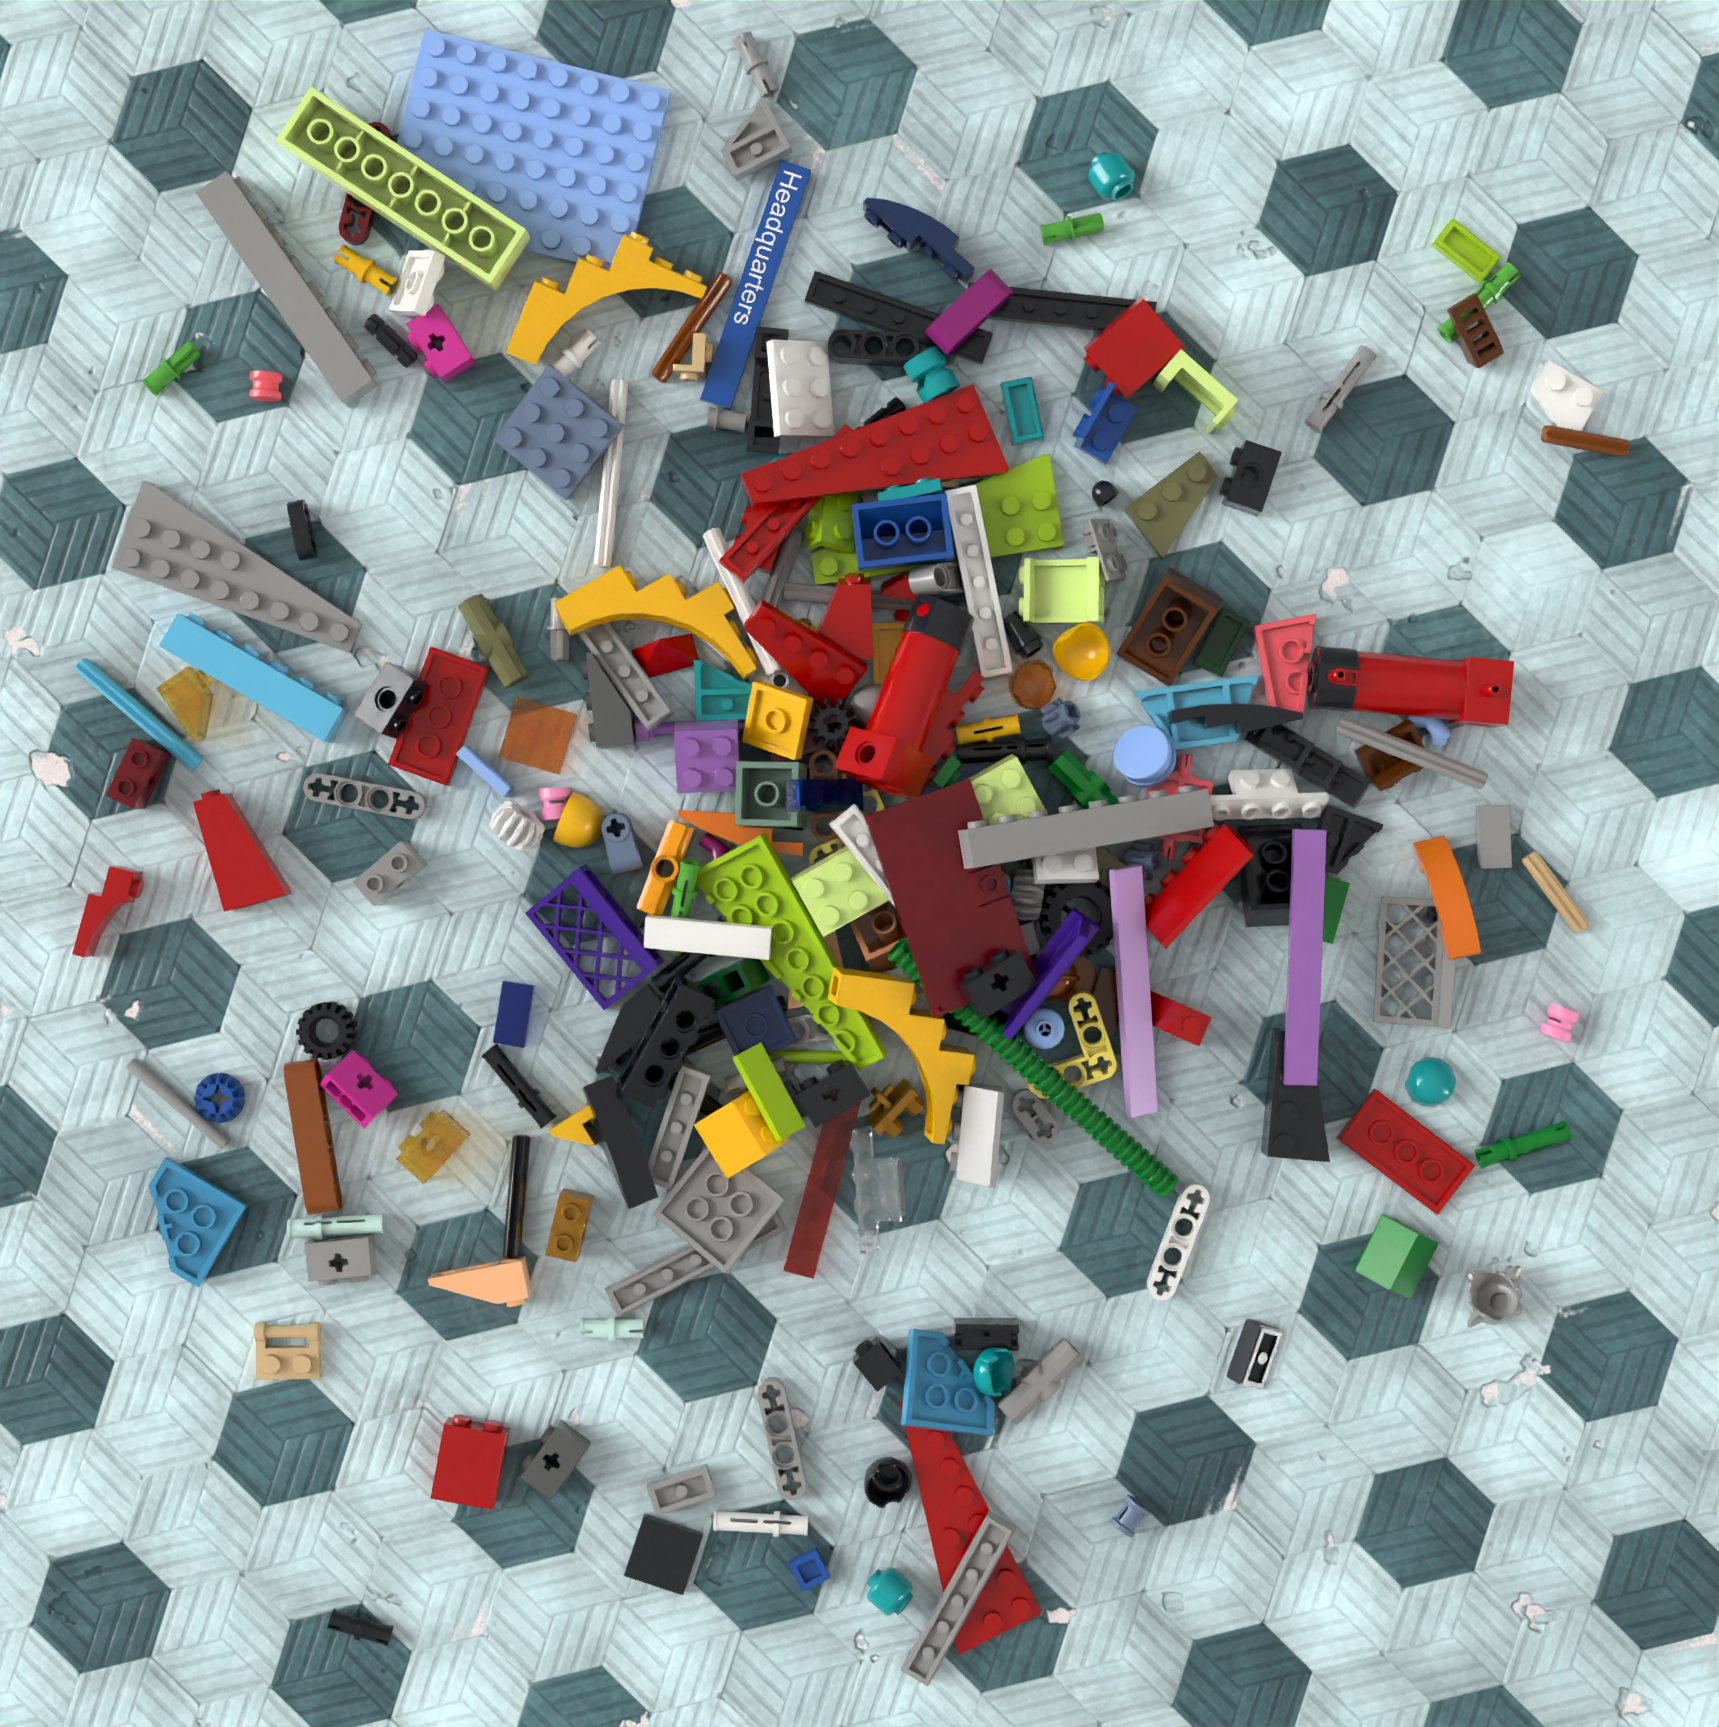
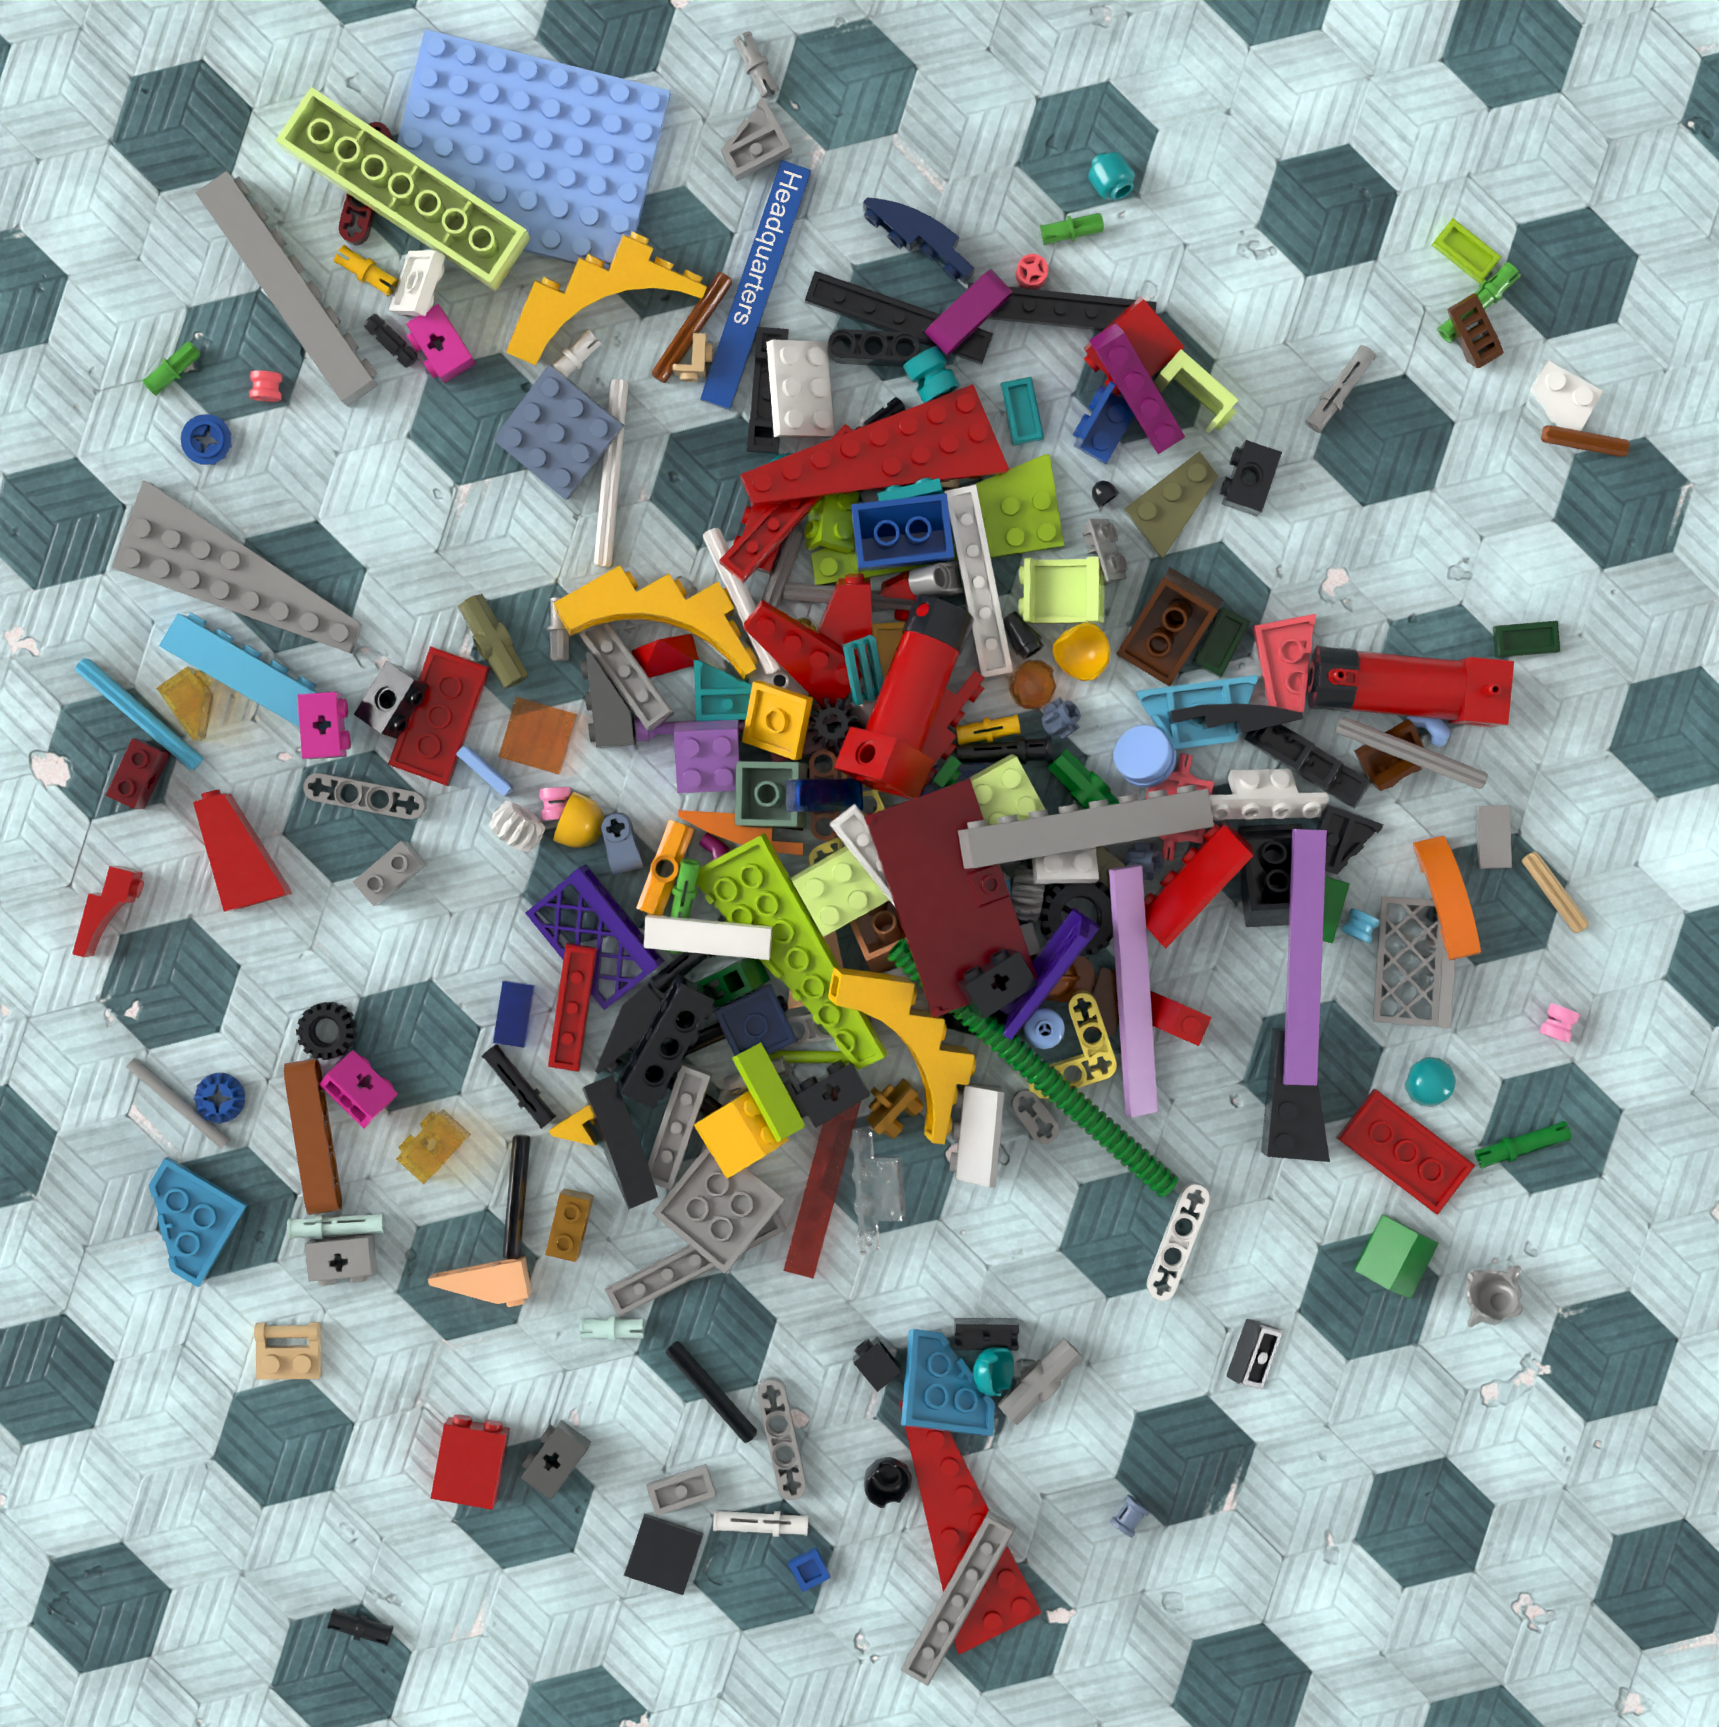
(198, 427): none -> blue gear
(302, 530): black beam -> none
(314, 710): none -> dark pink brick
(572, 1007): none -> red tile
(711, 1392): none -> black axle
(726, 419): light grey pin -> none
(870, 692): none -> teal tile
(889, 1591): teal head -> none
(1034, 265): none -> coral wheel
(1137, 388): none -> magenta arch
(1360, 925): none -> medium azure wheel
(1526, 639): none -> dark green tile

